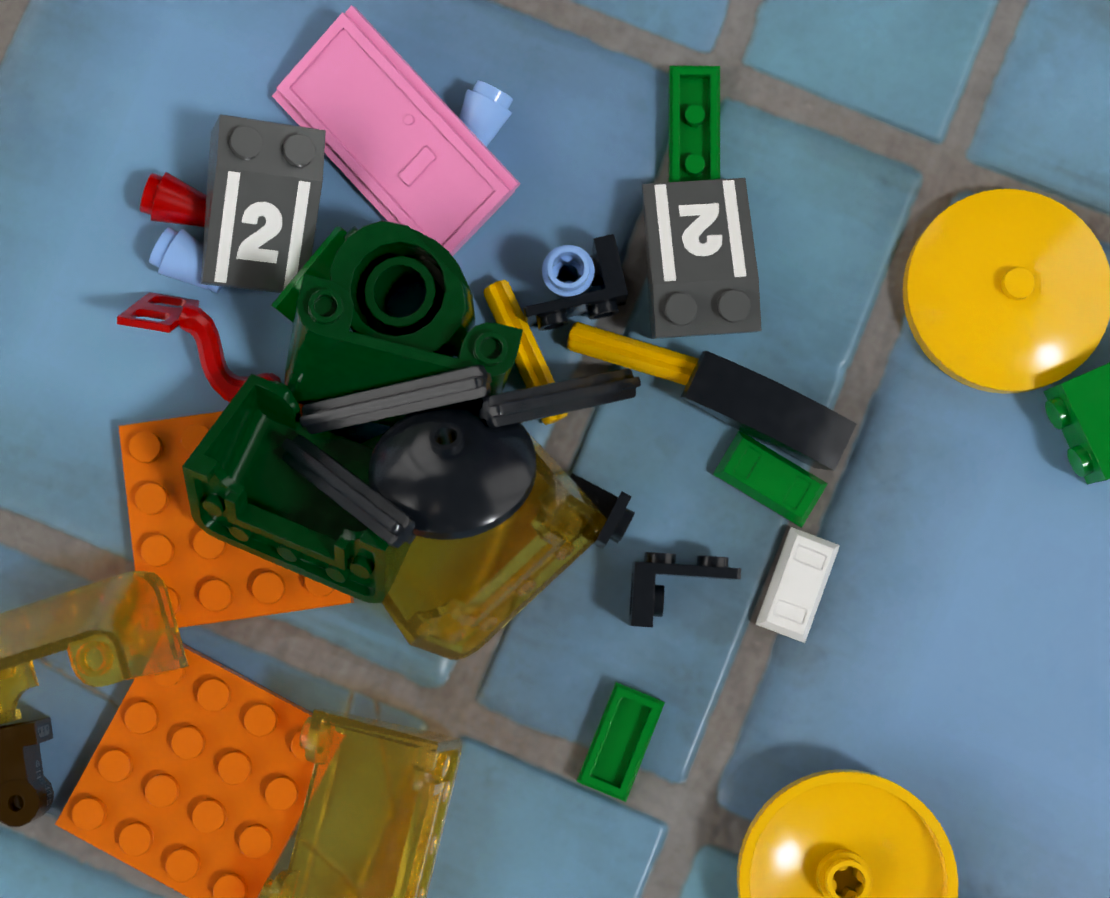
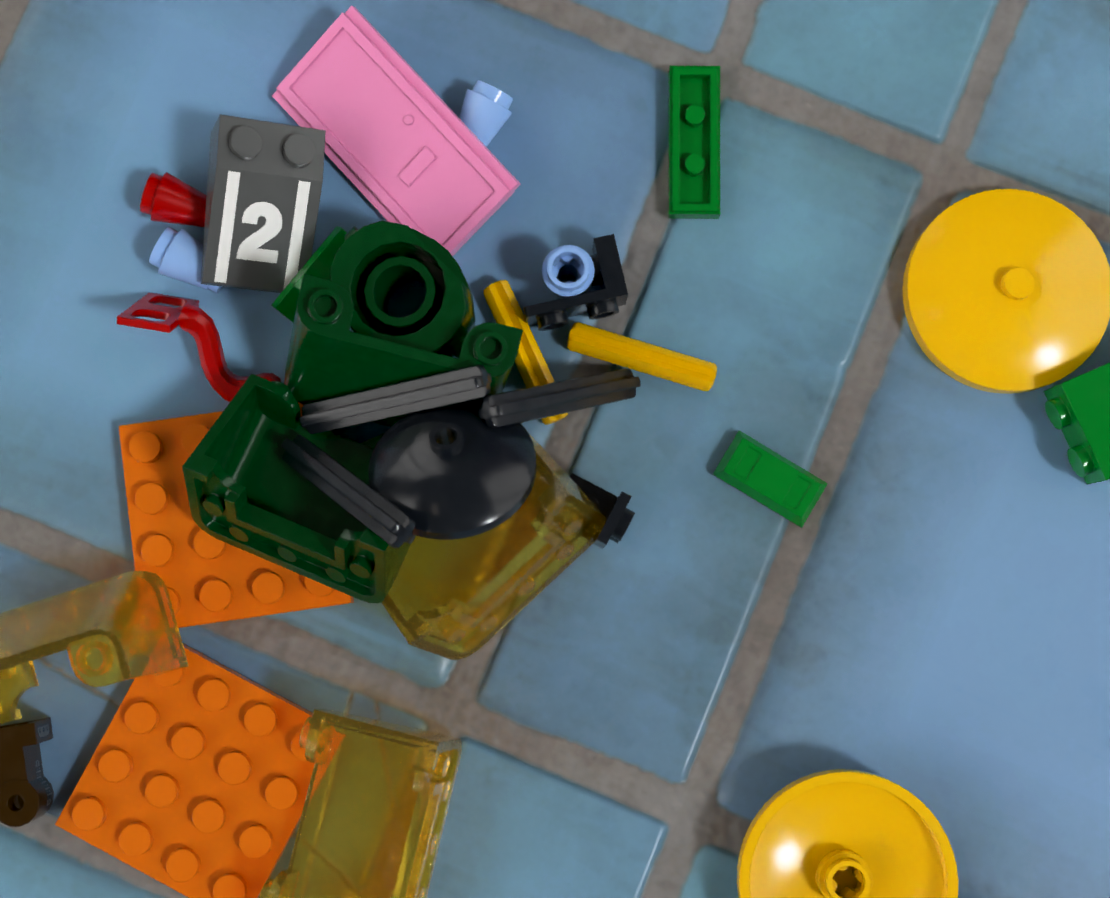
(620, 741): green tile -> none
(648, 598): black bracket -> none
(700, 259): dark grey slope -> none
(769, 411): black slope -> none
(797, 584): white tile -> none

